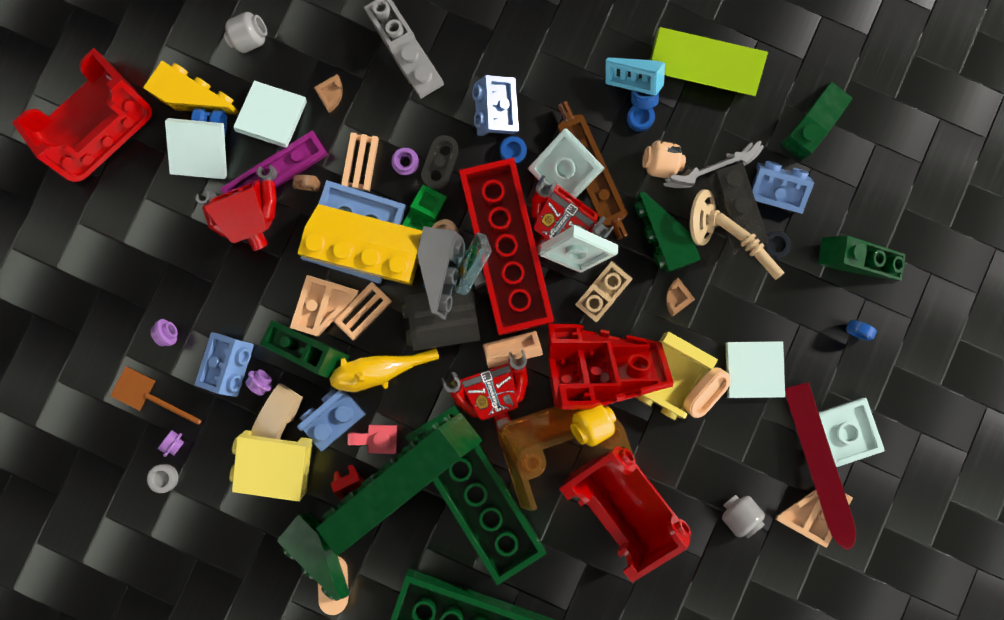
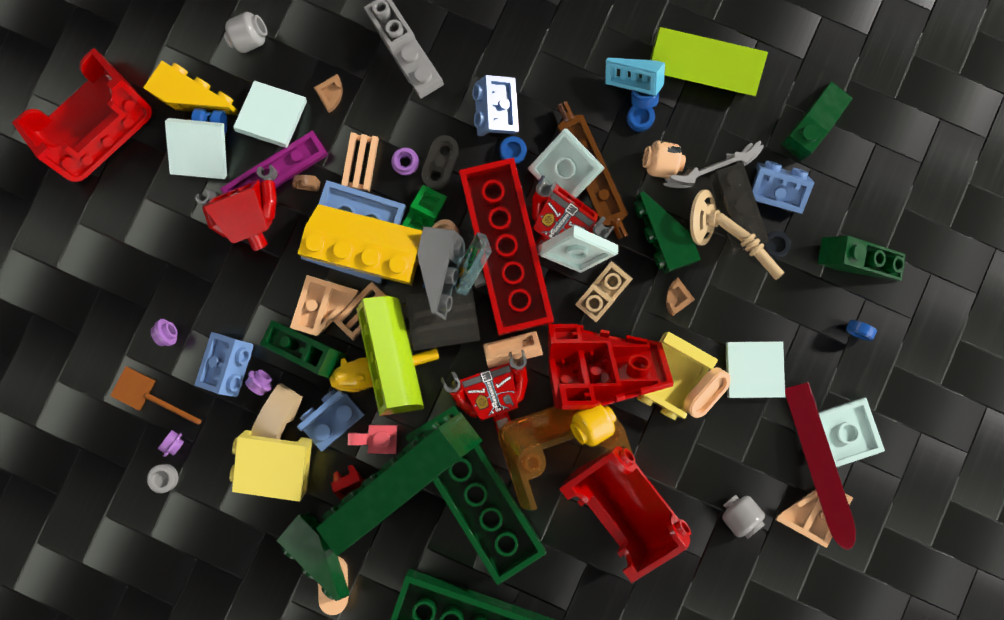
(389, 355): none -> lime brick

